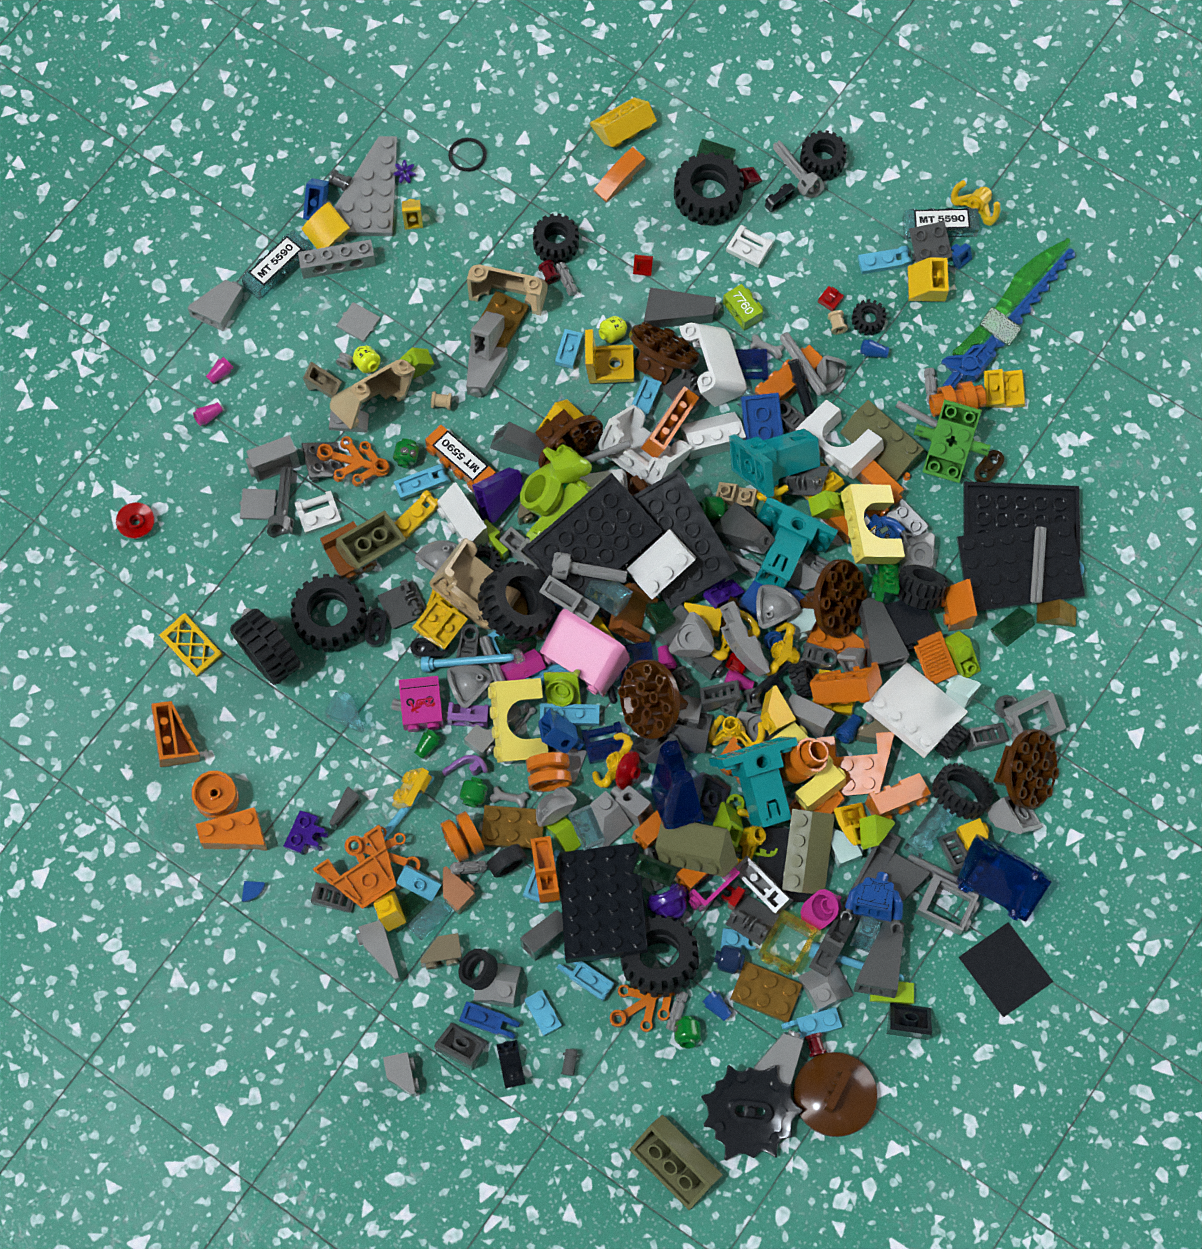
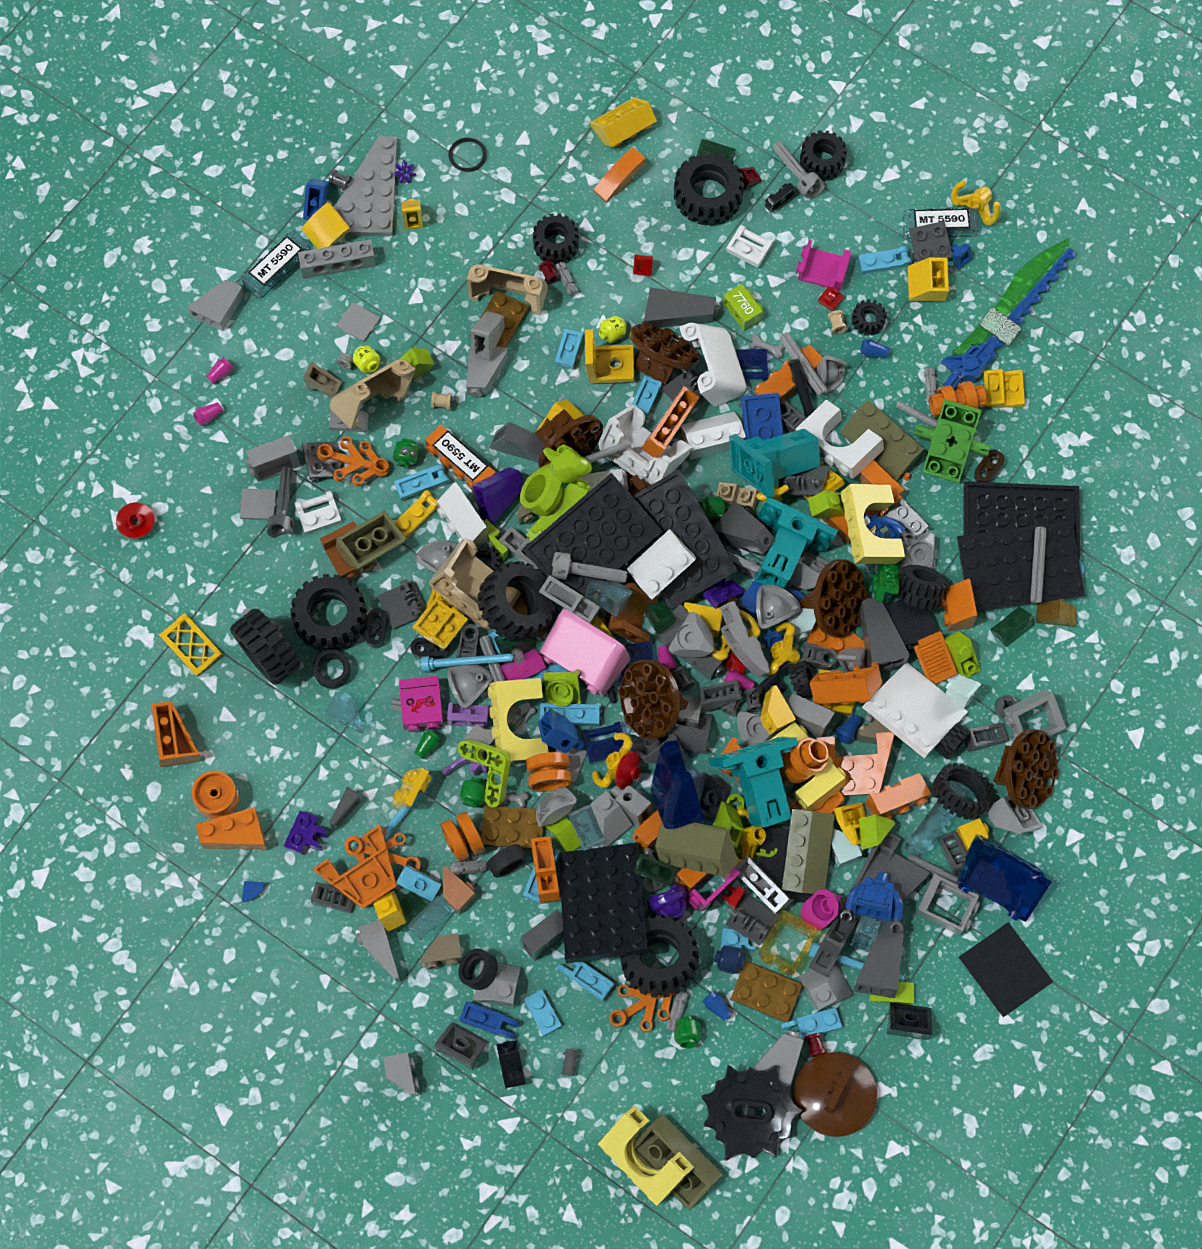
(331, 654): none -> black tyre
(495, 767): none -> lime beam
(620, 1147): none -> light yellow arch
(732, 727): yellow piece -> none
(823, 267): none -> dark pink panel

